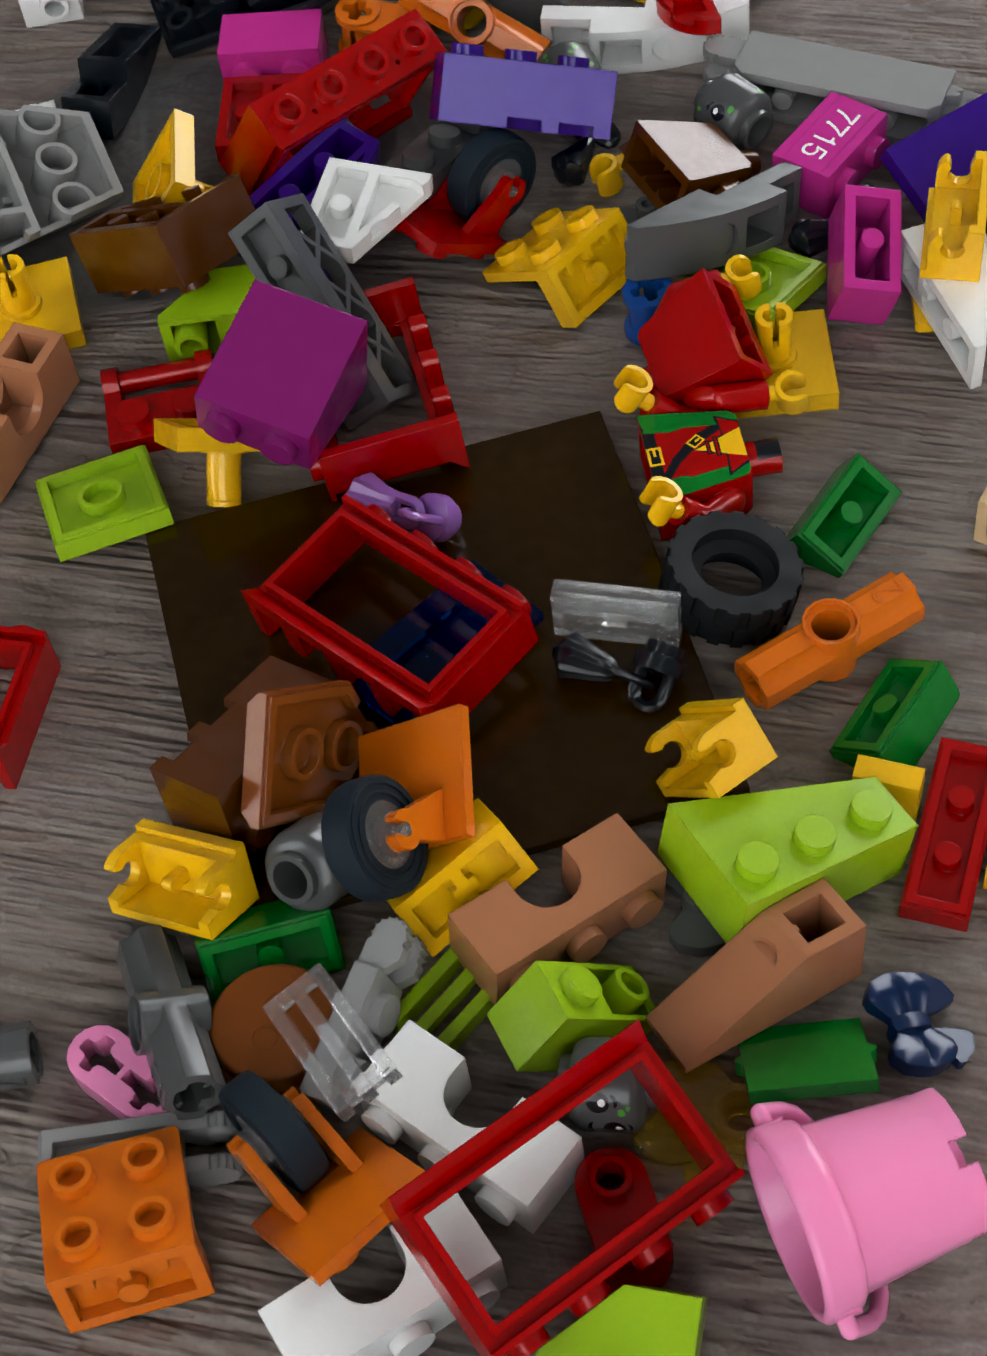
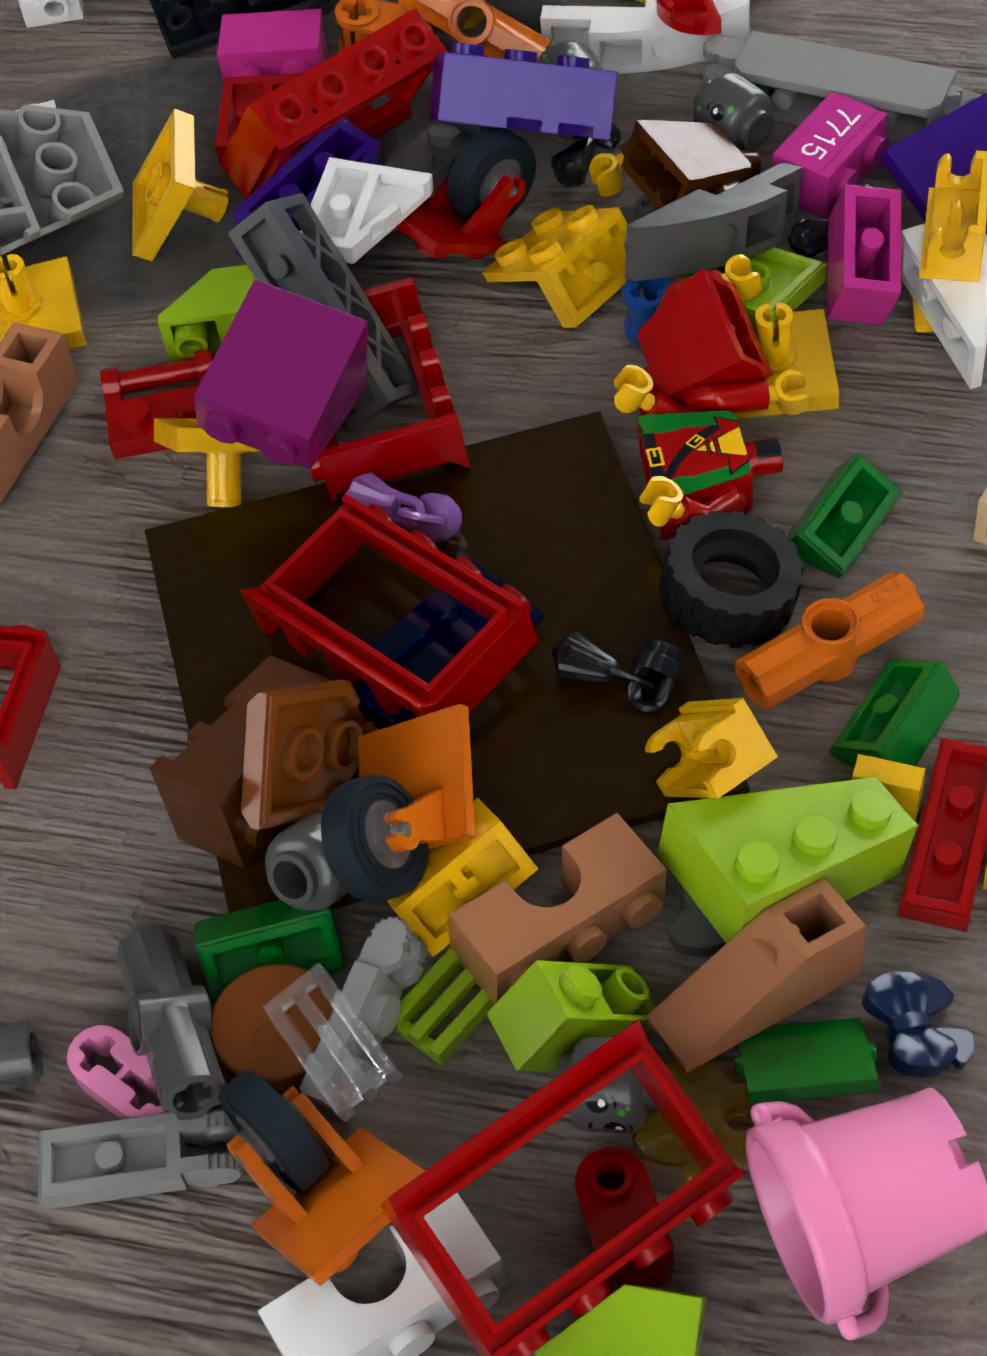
(103, 503): lime tile -> none
(114, 76): black slope -> none
(120, 1230): orange bracket -> none
(163, 244): reddish brown wedge -> none
(182, 879): yellow hinge -> none
(421, 1115): white arch -> none
(616, 612): clear tile -> none

